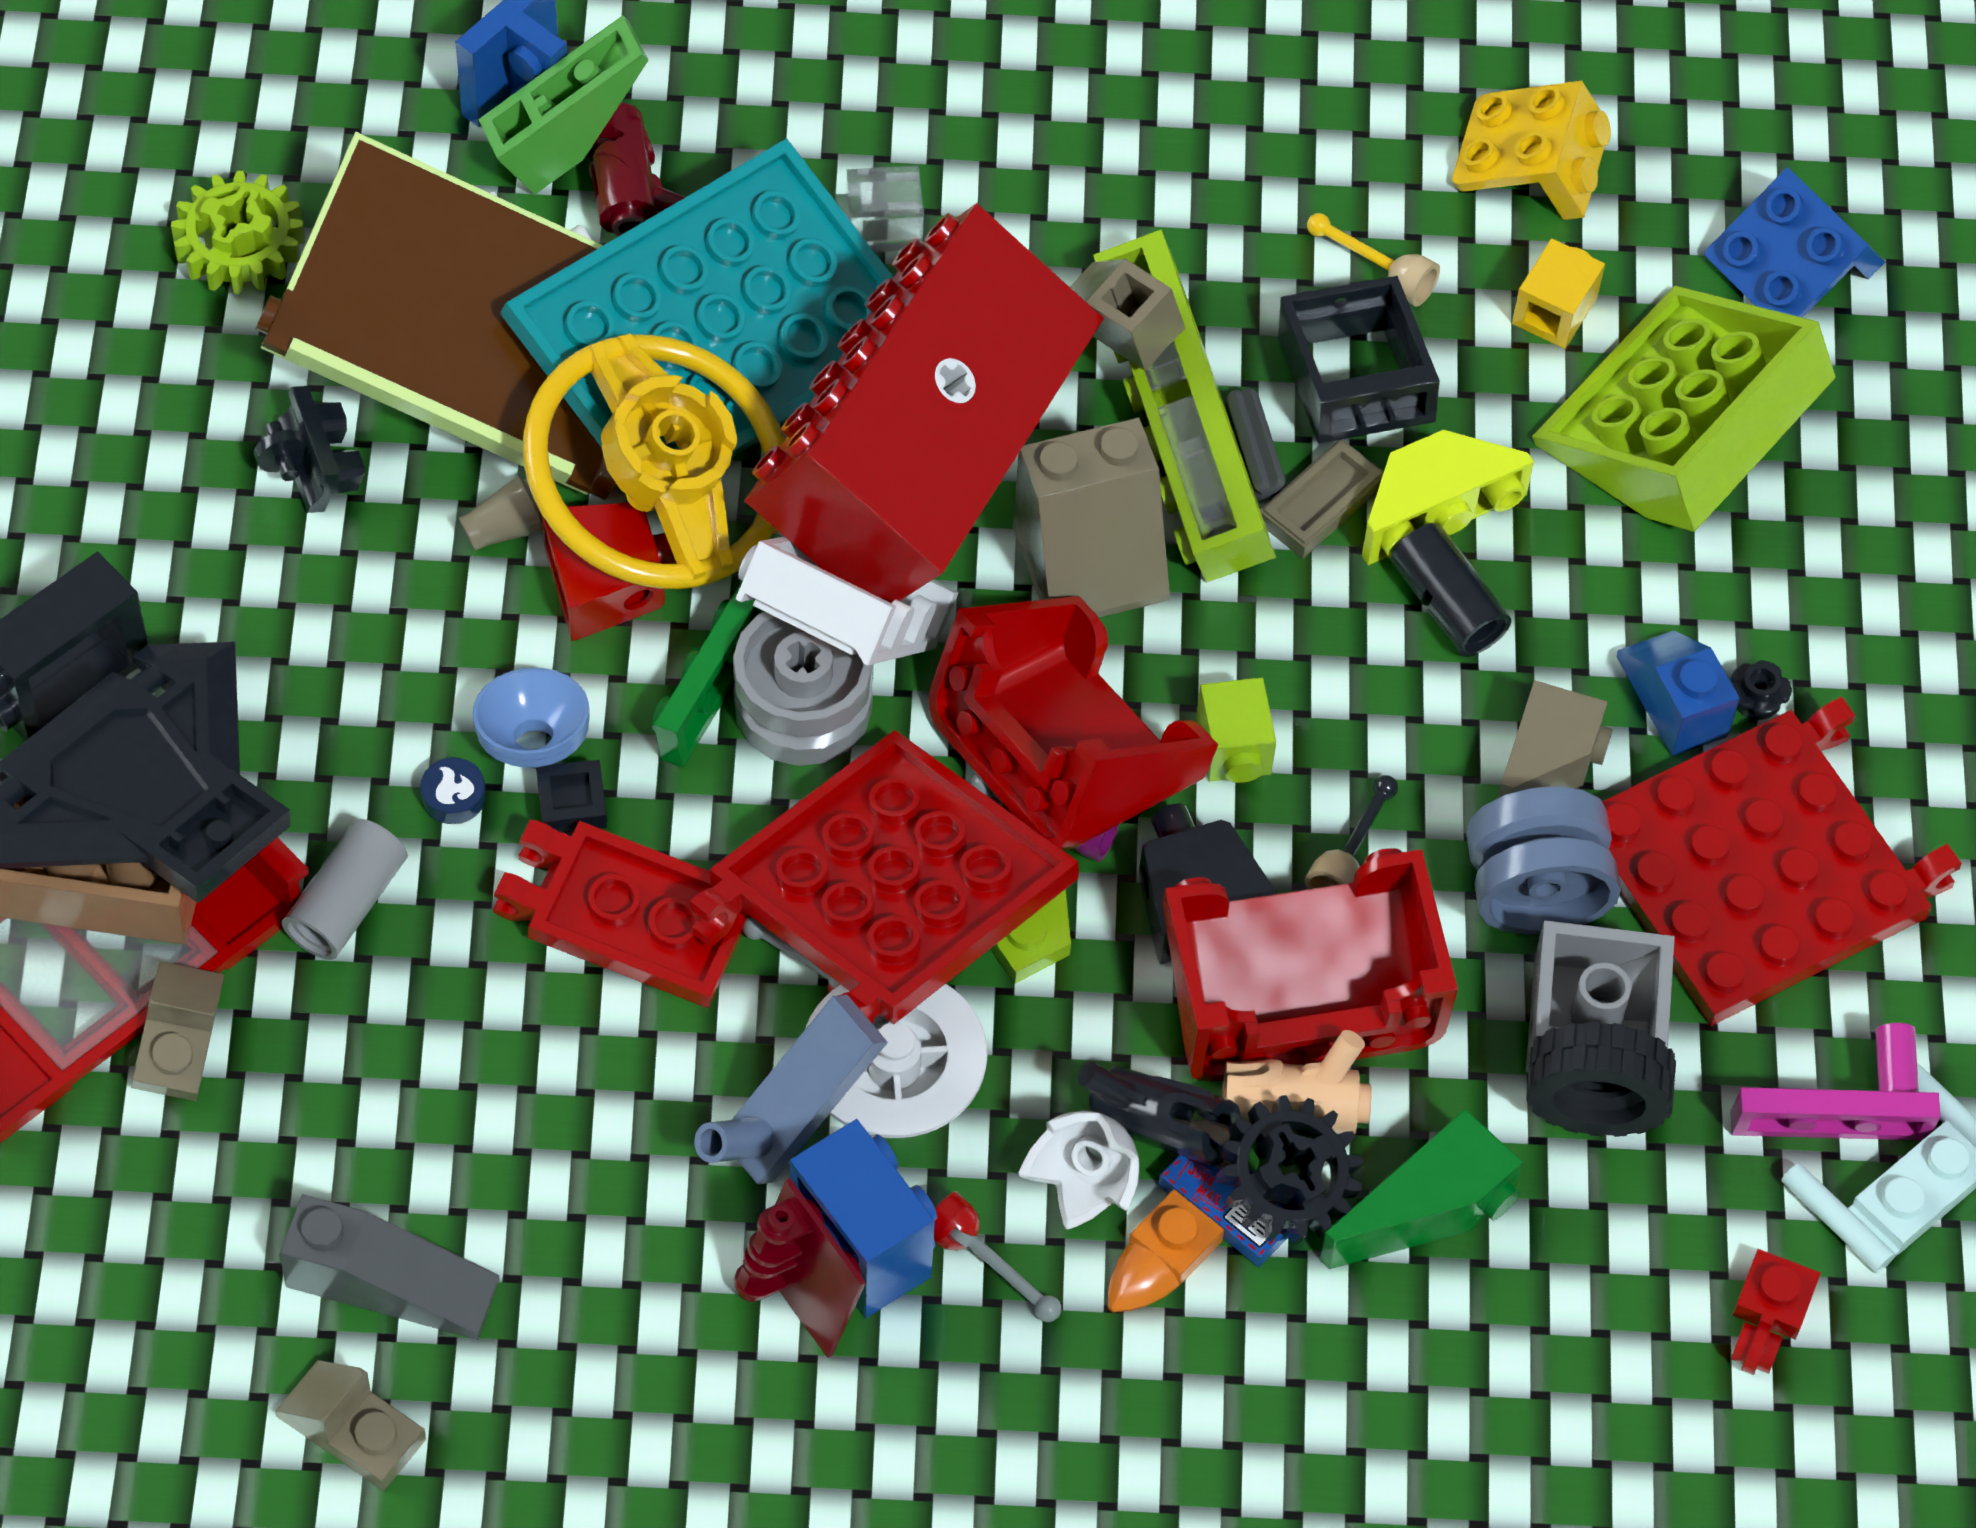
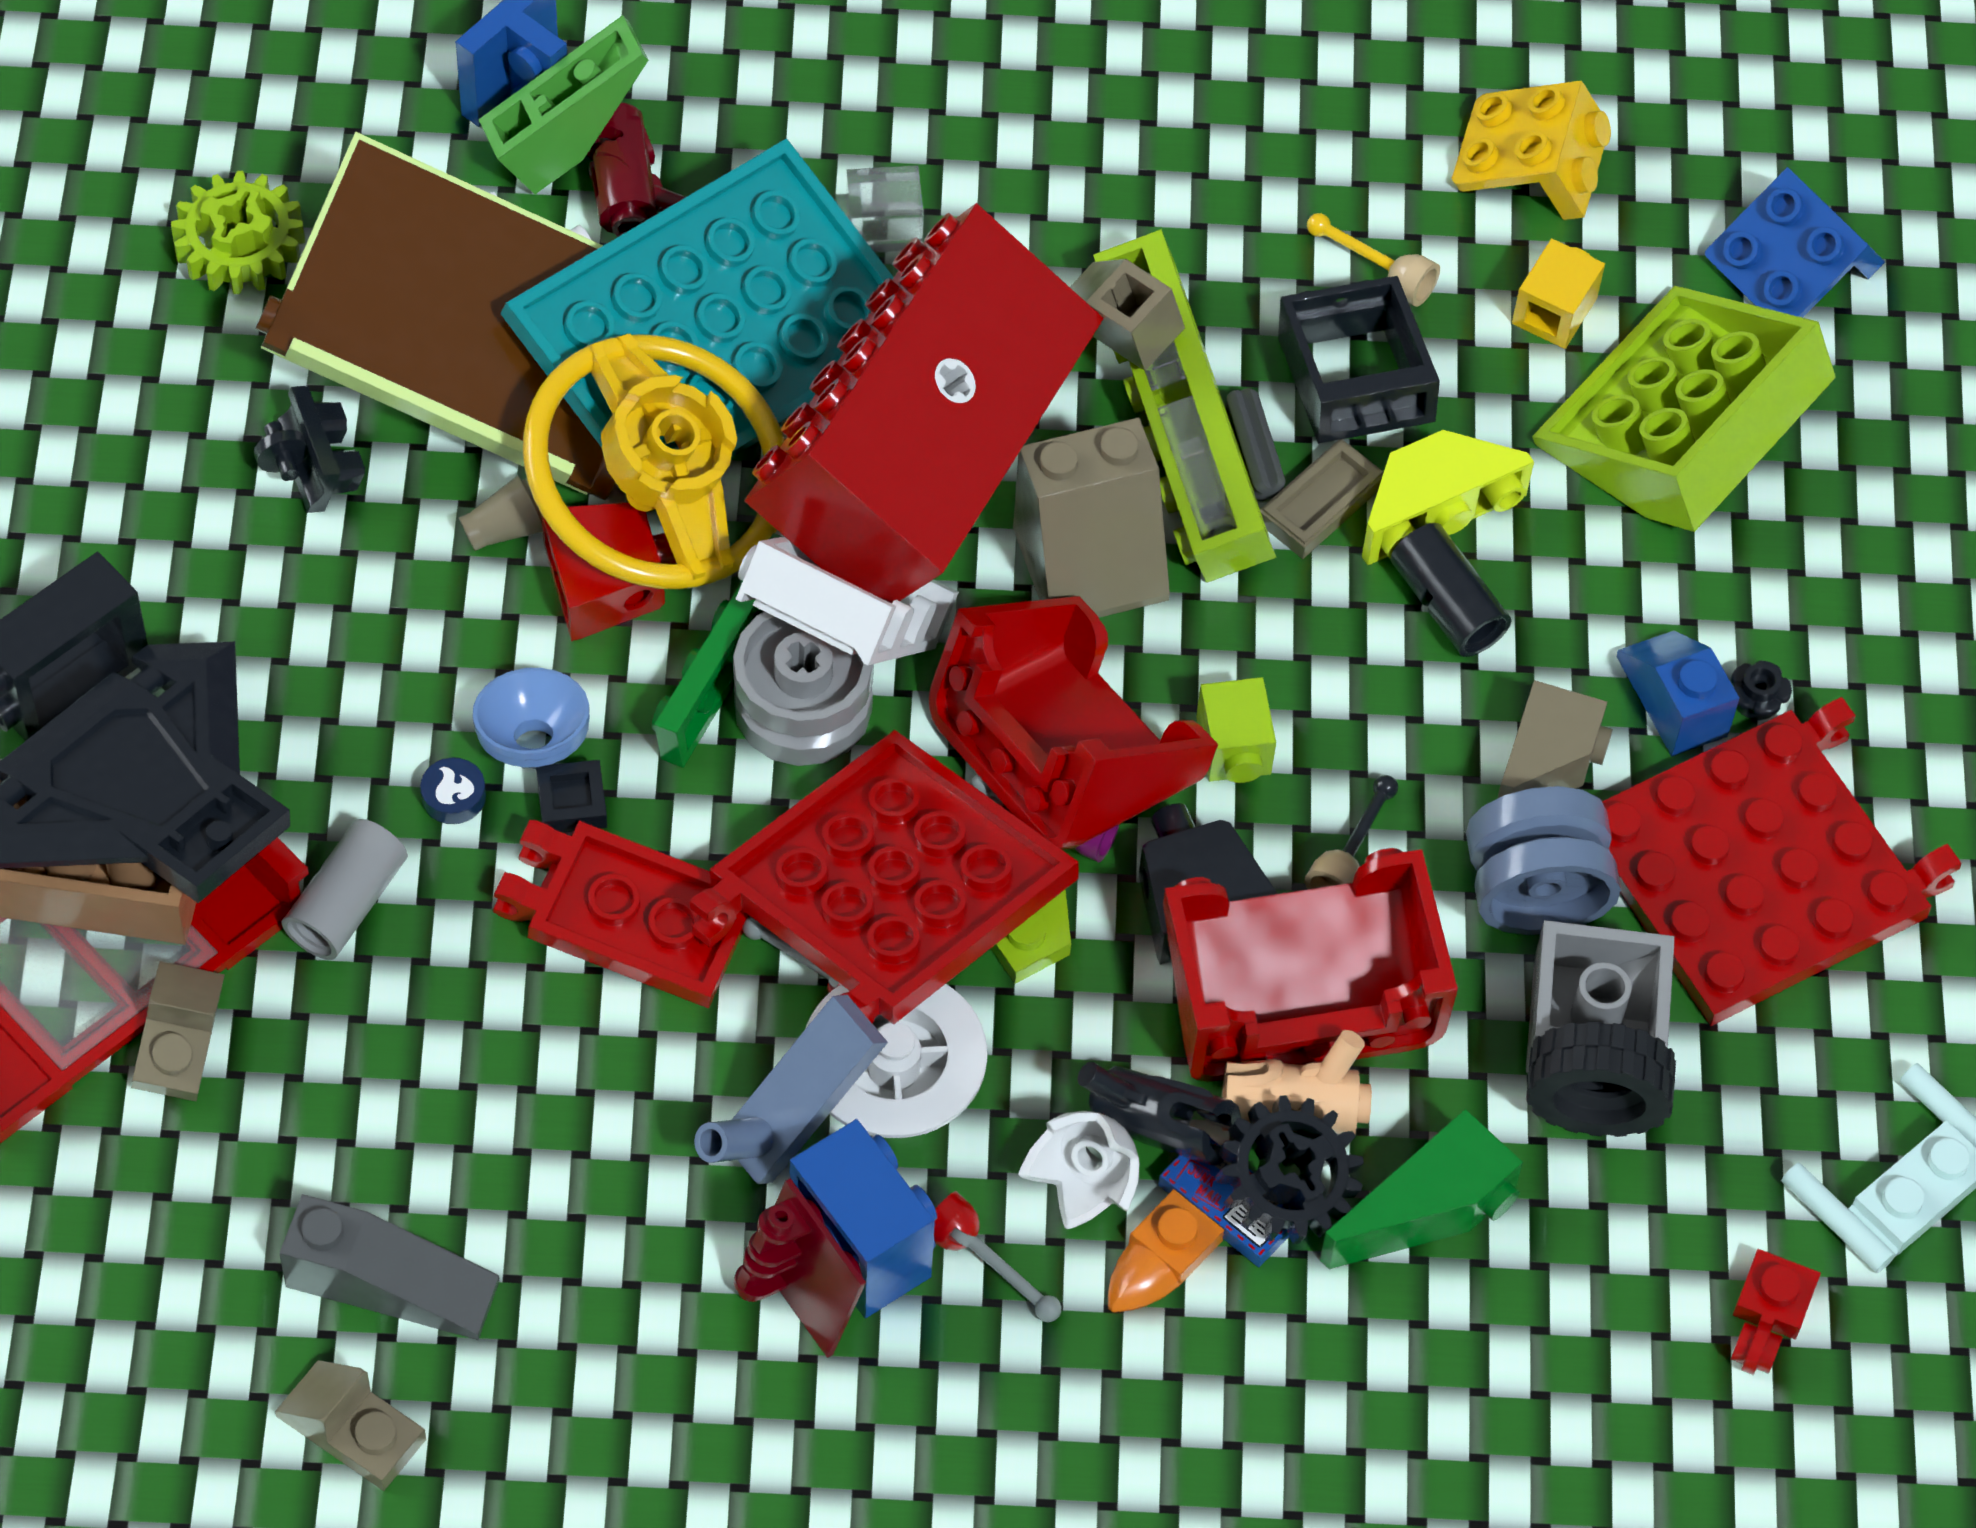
(1889, 1114): dark pink piece -> none

